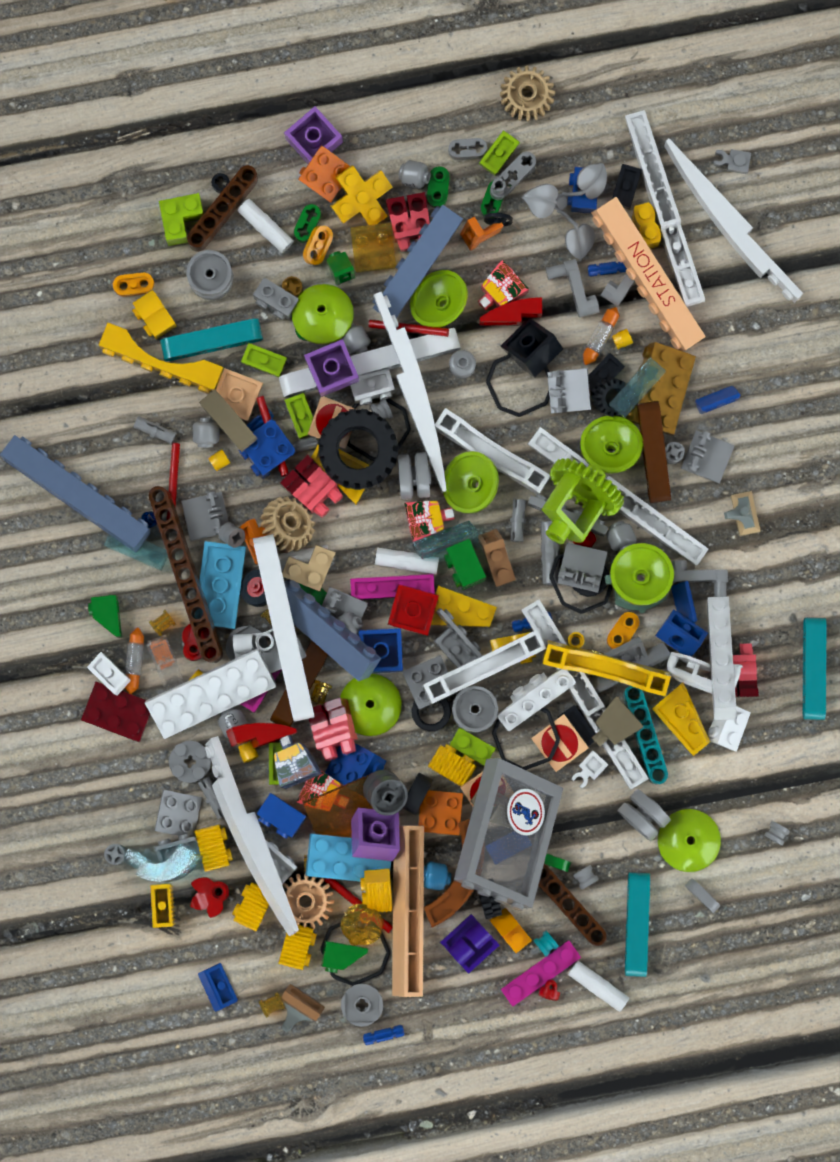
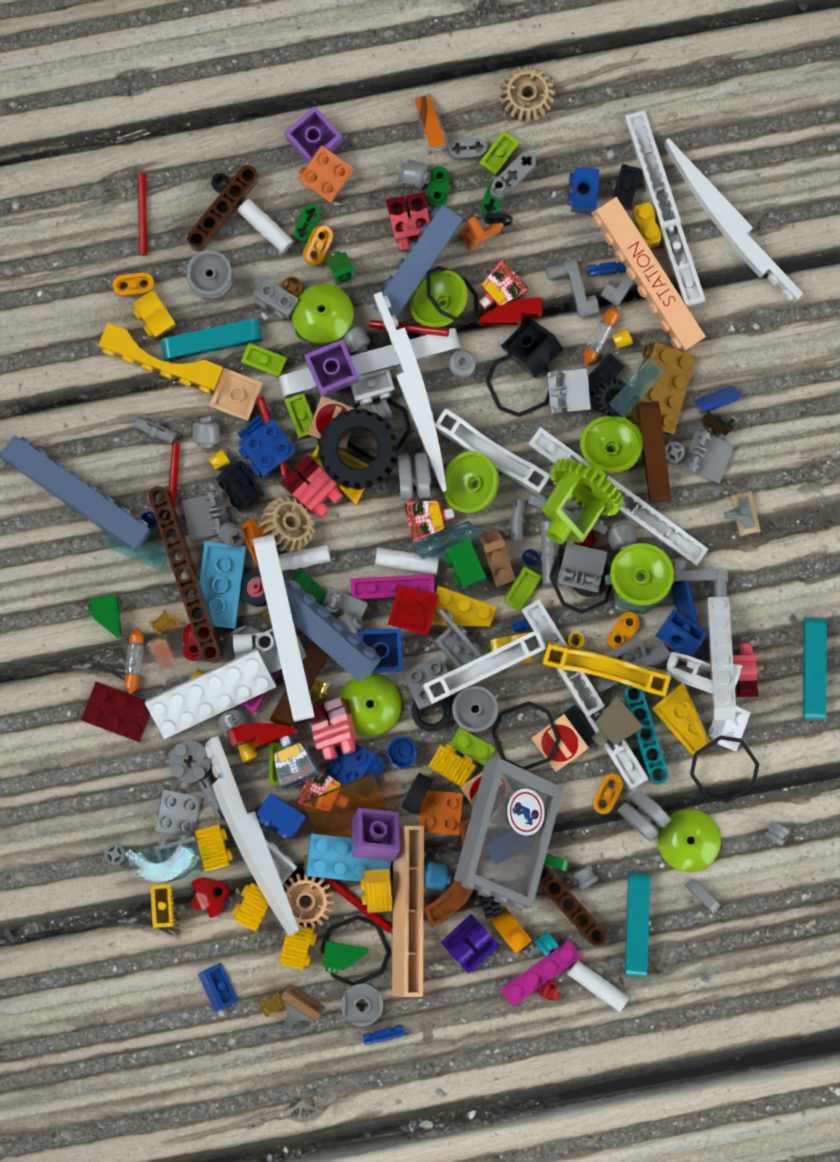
(108, 673): white plate -> none
(142, 214): none -> red piece
(177, 212): lime brick -> none
(228, 420): dark tan slope -> none
(239, 485): none -> black bracket
(311, 573): tan plate -> none
(361, 196): yellow plate -> none
(367, 916): clear yellow plate -> none
(373, 247): clear yellow bracket -> none
(385, 792): dark grey wheel -> none
(402, 752): none -> blue hair
(428, 276): none -> black piece
(430, 123): none -> slope
(522, 589): none -> lime tile
(527, 560): none -> clear blue hinge
(534, 696): white bracket -> none
(545, 198): light grey plant -> none
(590, 766): white plate -> none
(607, 794): none -> light orange plate
(708, 746): none -> black piece
(711, 424): none -> dark brown bracket
(737, 161): light grey plate -> none

